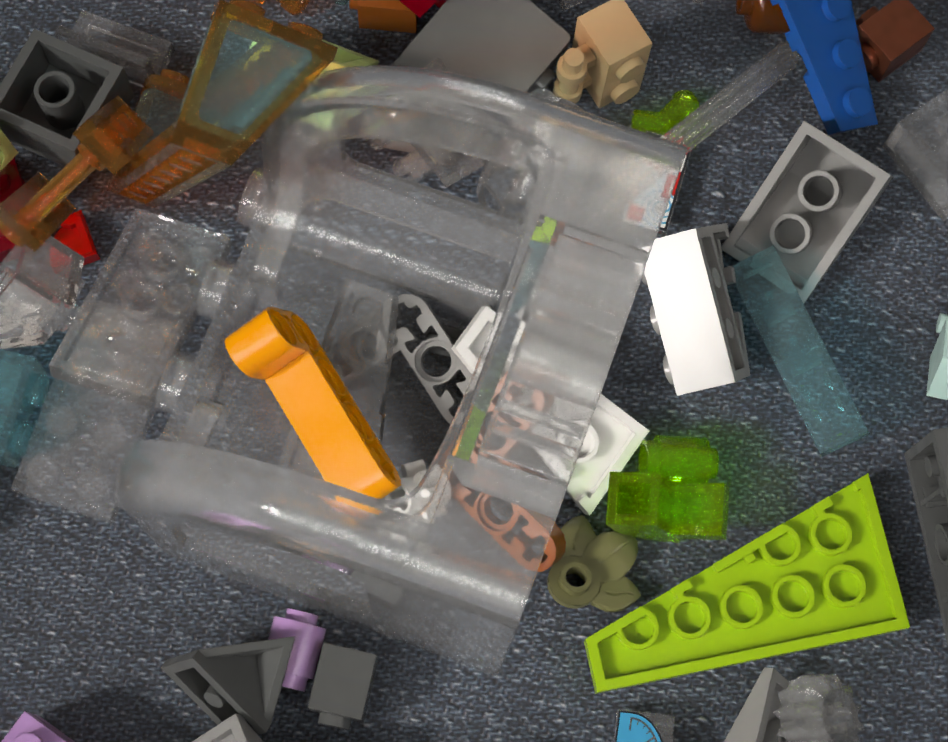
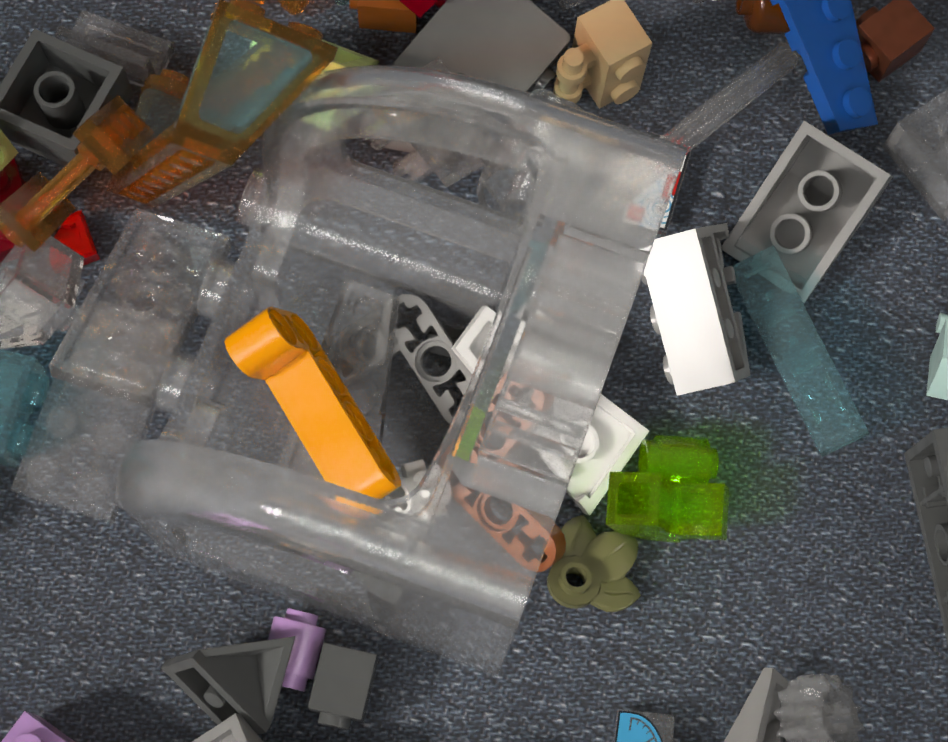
(660, 122): clear neon green arm -> none
(784, 593): lime wing -> none

